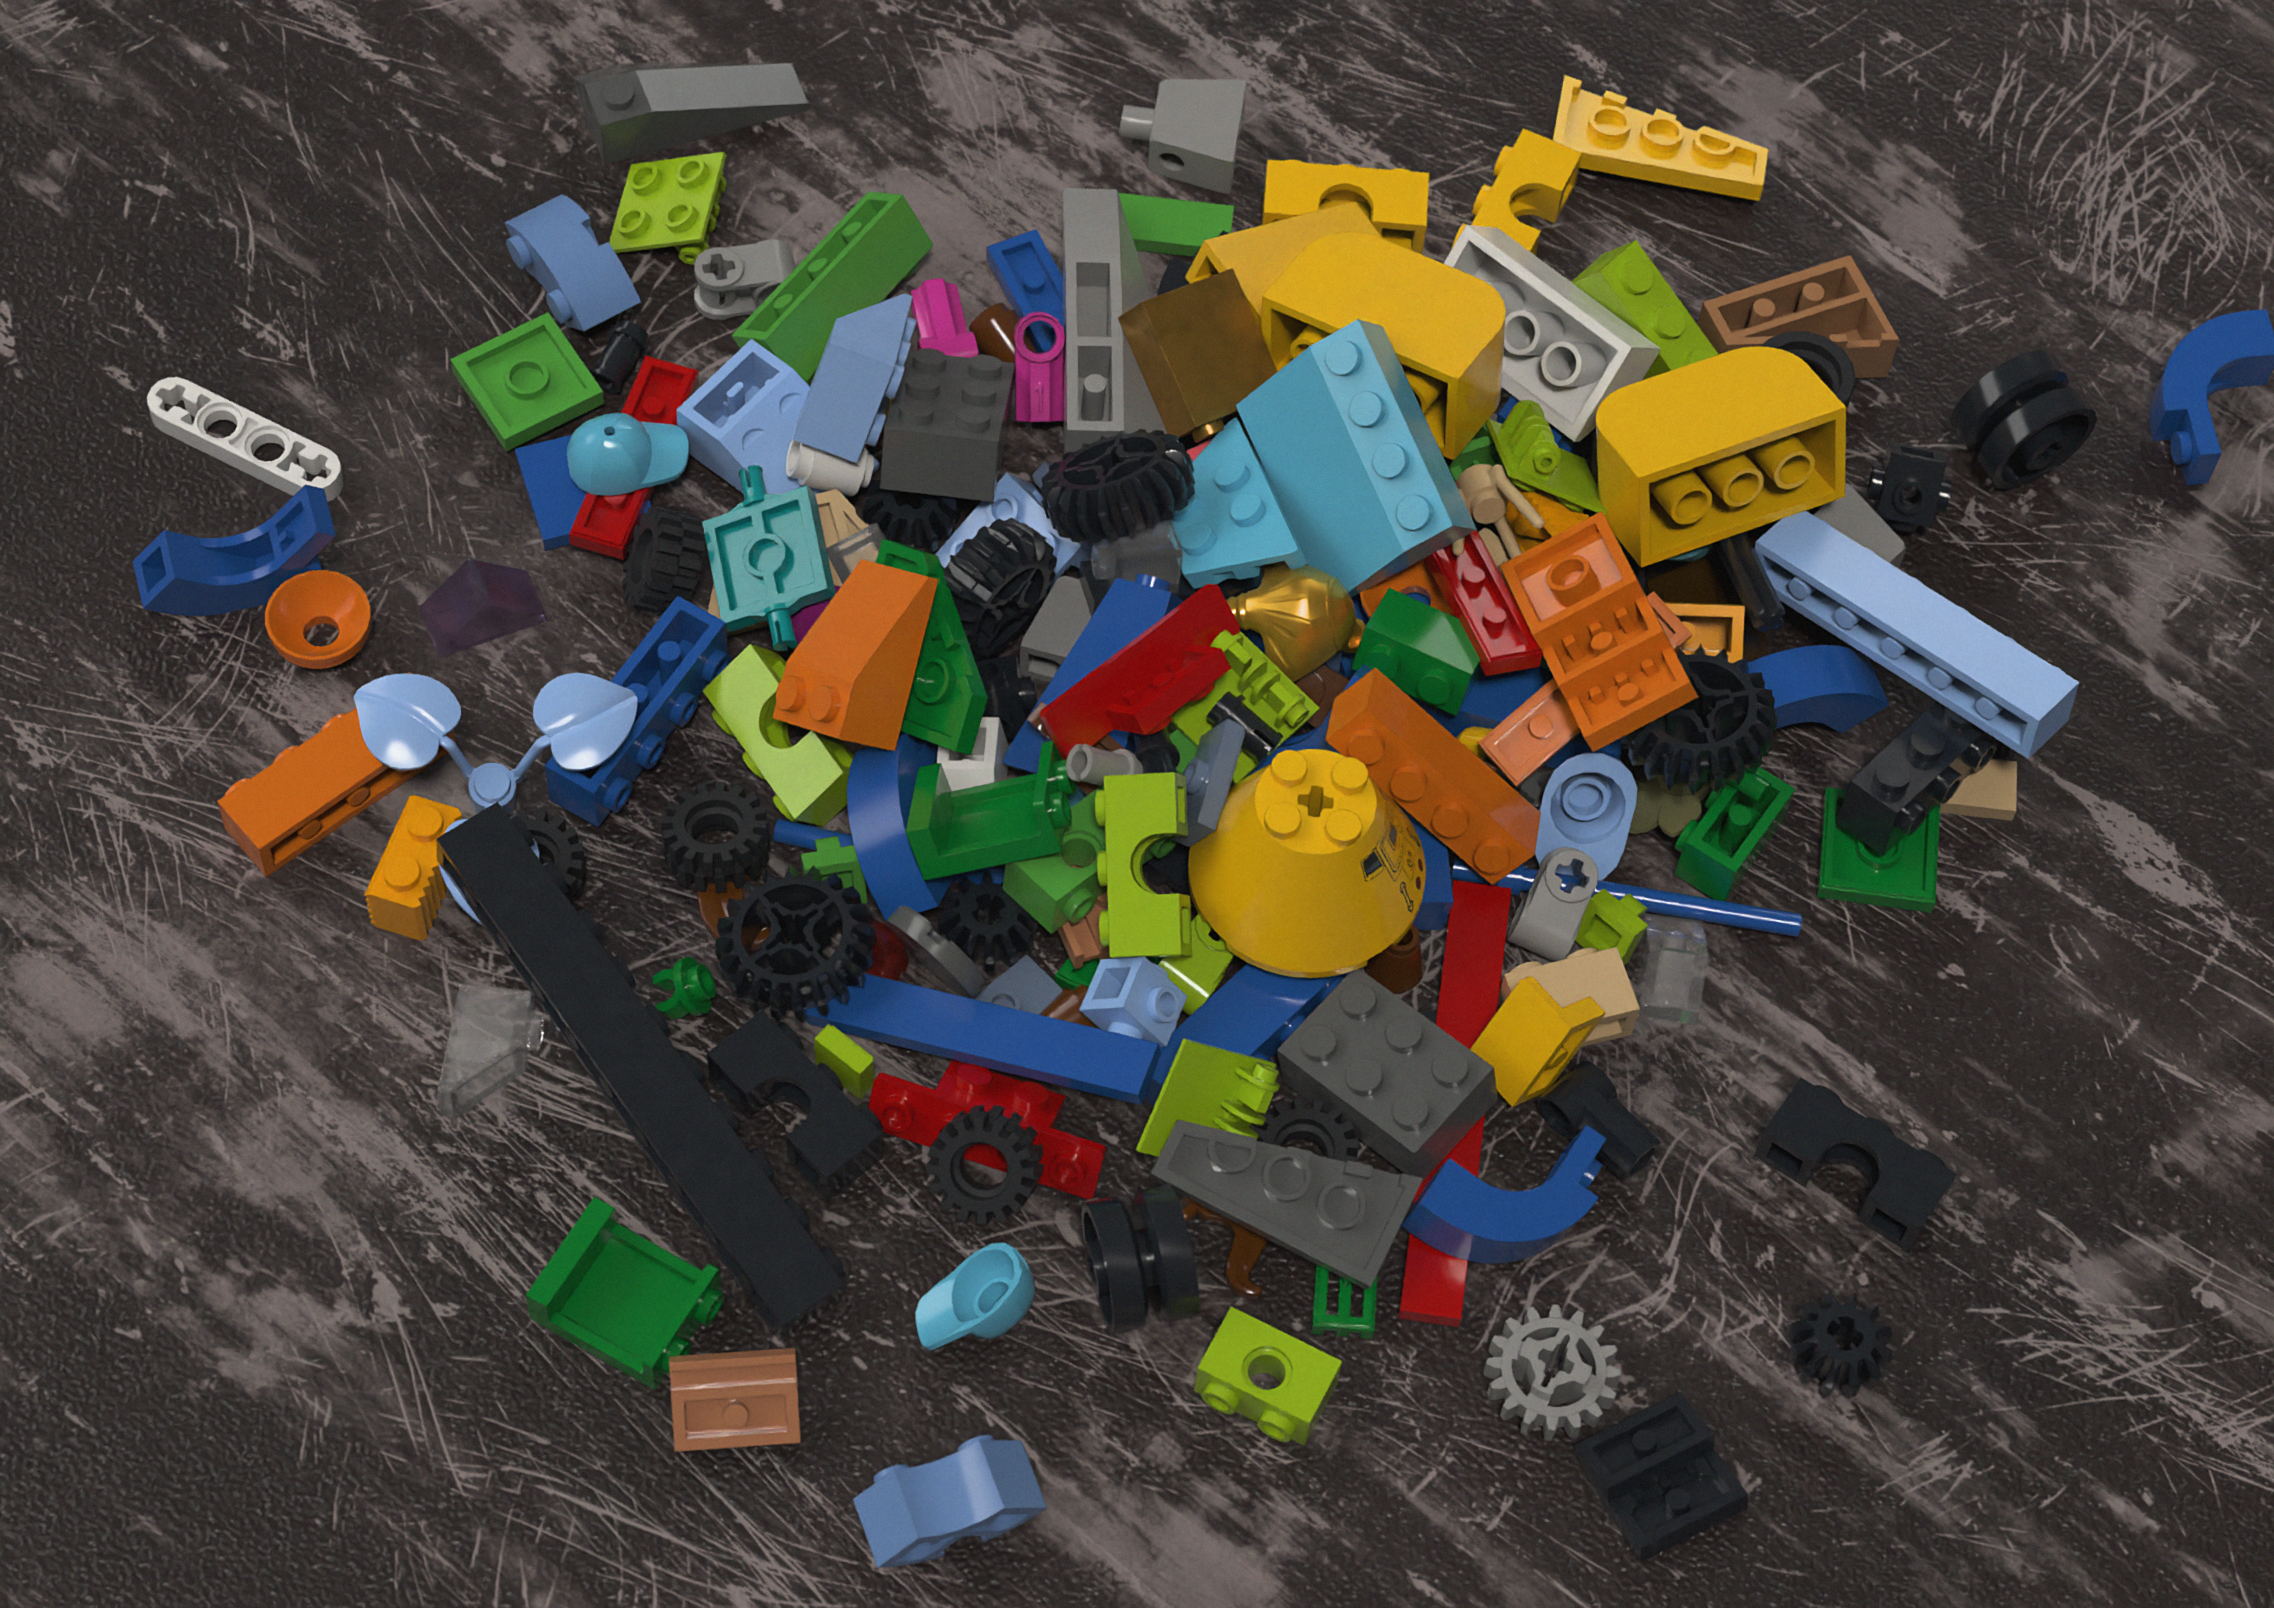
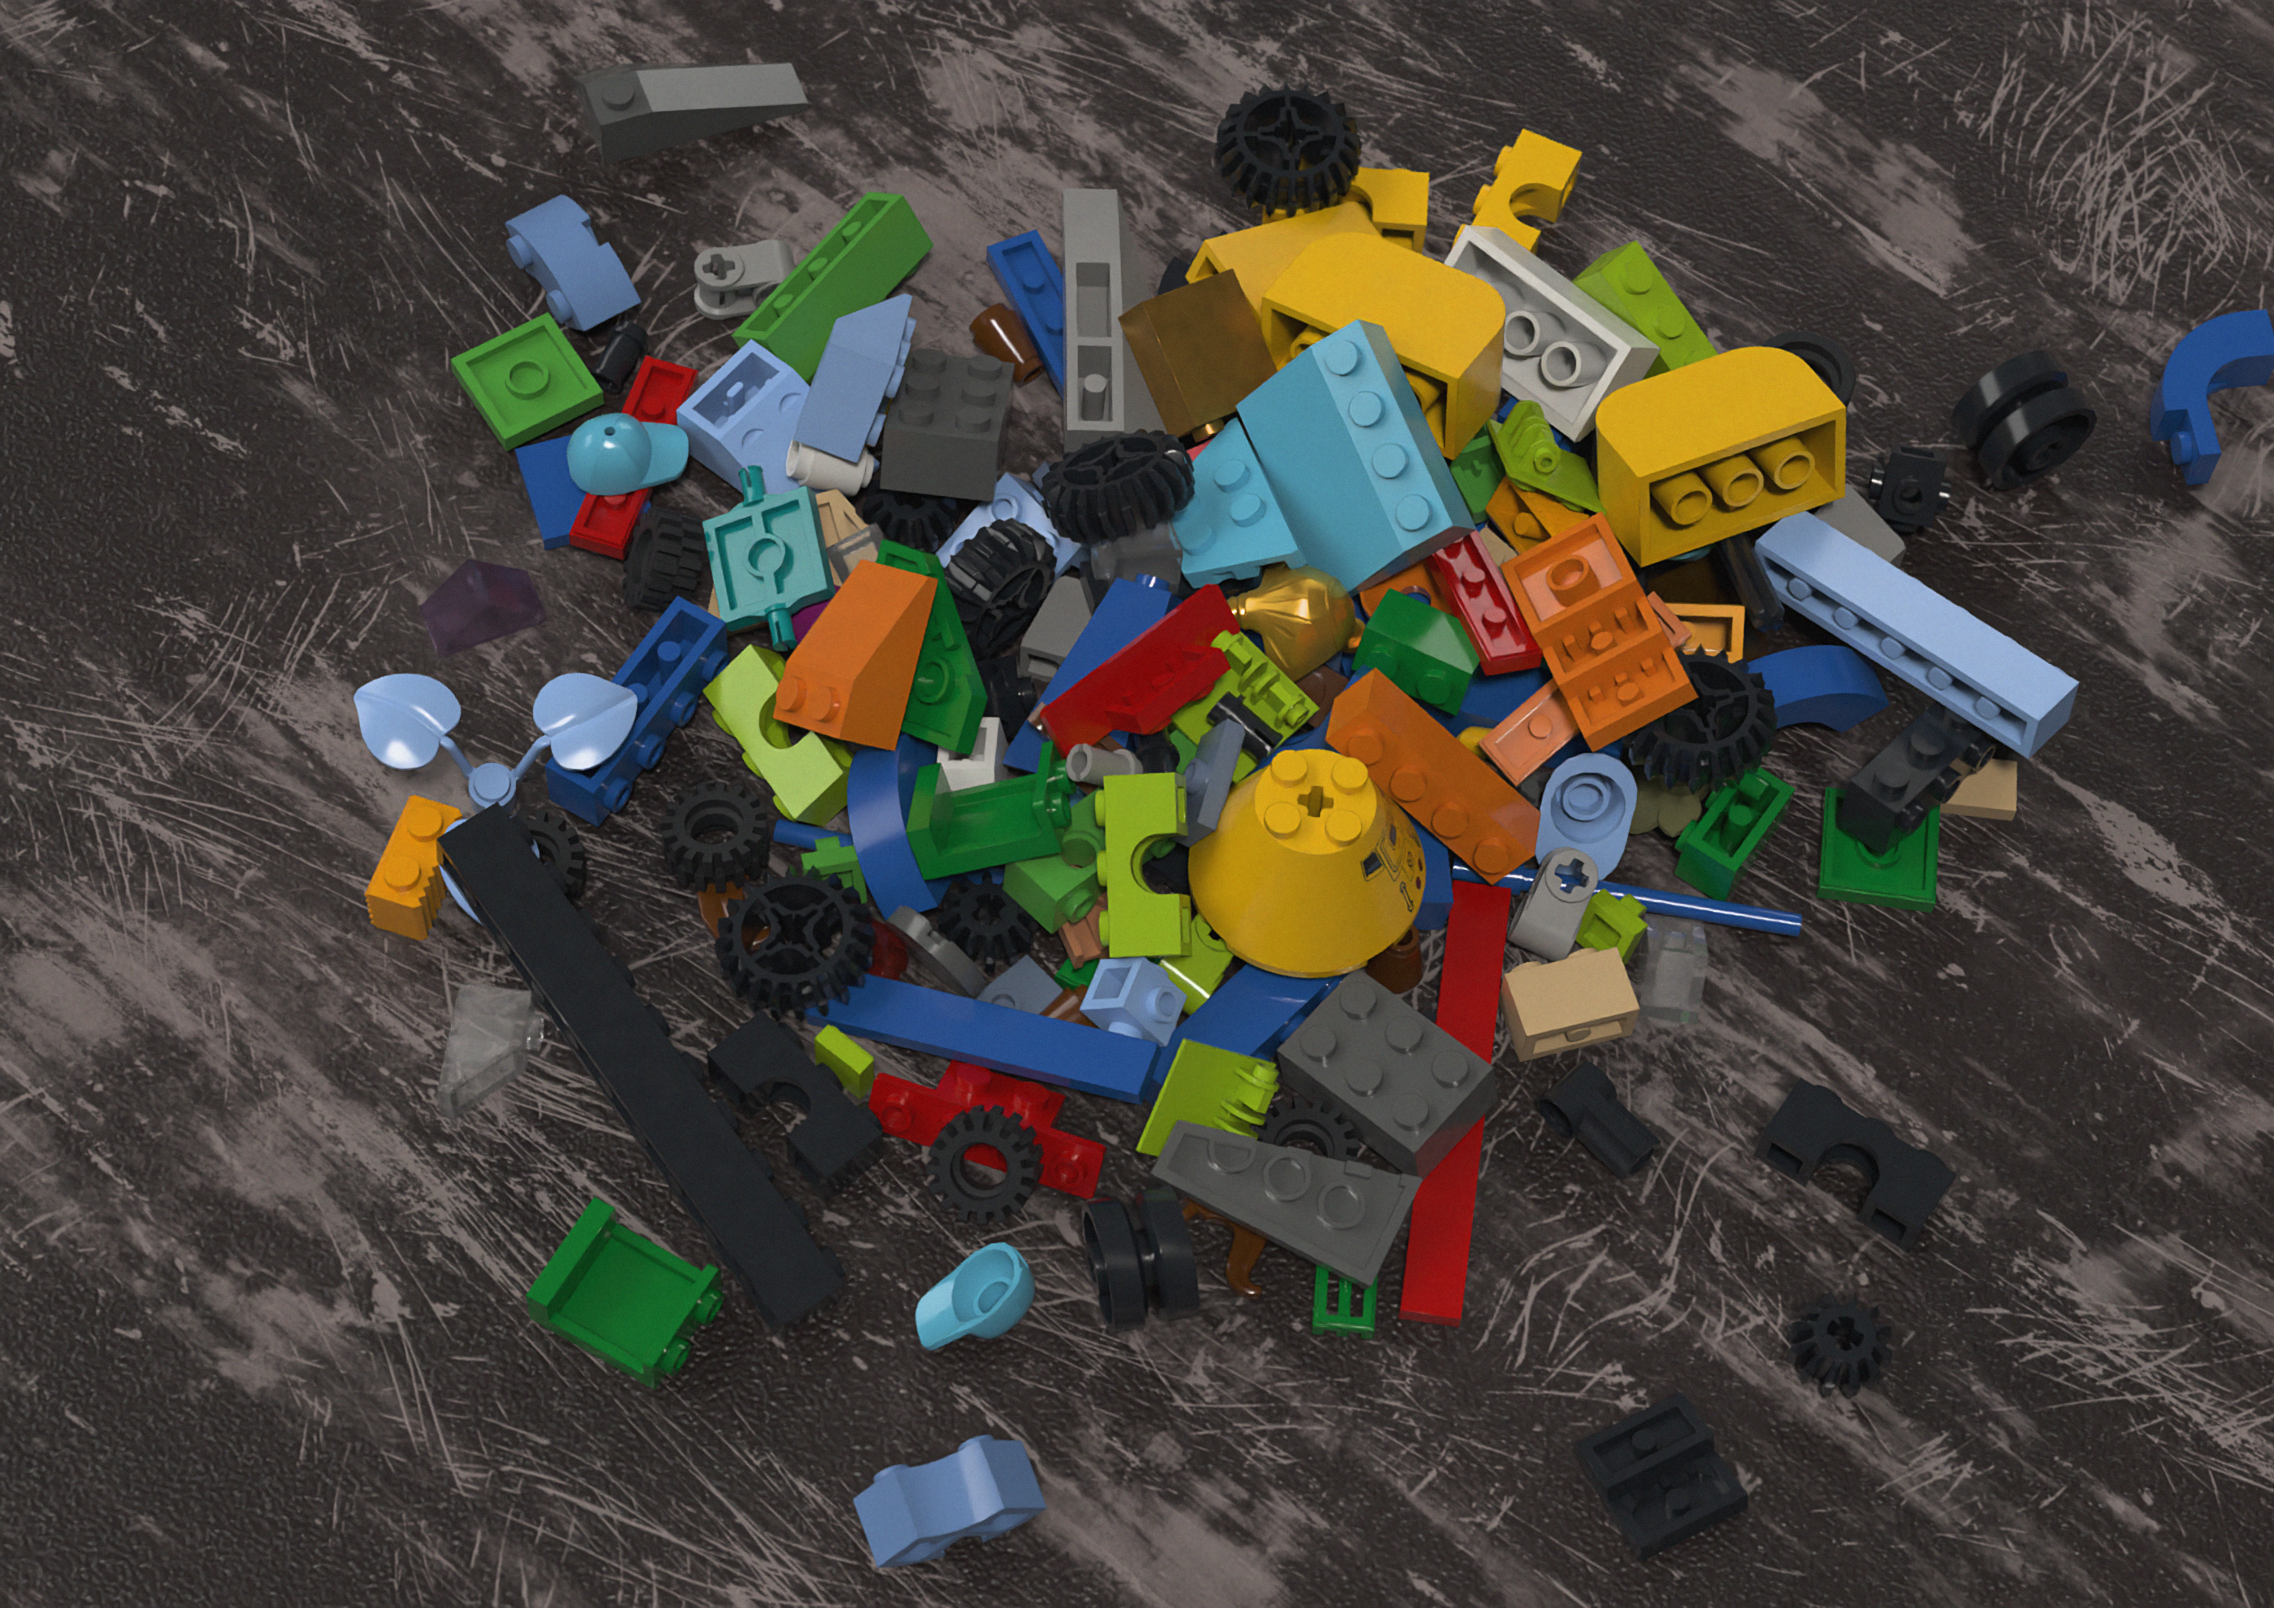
(238, 571): blue arch -> none
(241, 445): white beam -> none
(308, 793): orange brick -> none
(314, 600): orange piece -> none
(670, 205): lime hinge -> none
(692, 986): green plate -> none
(734, 1399): nougat plate -> none
(941, 319): dark pink piece -> none
(1039, 375): dark pink piece -> none
(1174, 224): bright green tile -> none
(1191, 130): light grey torso -> none
(1253, 1347): lime brick -> none
(1258, 162): none -> black gear
(1486, 496): tan plant -> none
(1503, 1226): blue arch -> none
(1534, 1039): yellow panel -> none
(1572, 1384): light grey gear -> none
(1655, 146): yellow wing -> none
(1820, 300): medium nougat wedge -> none

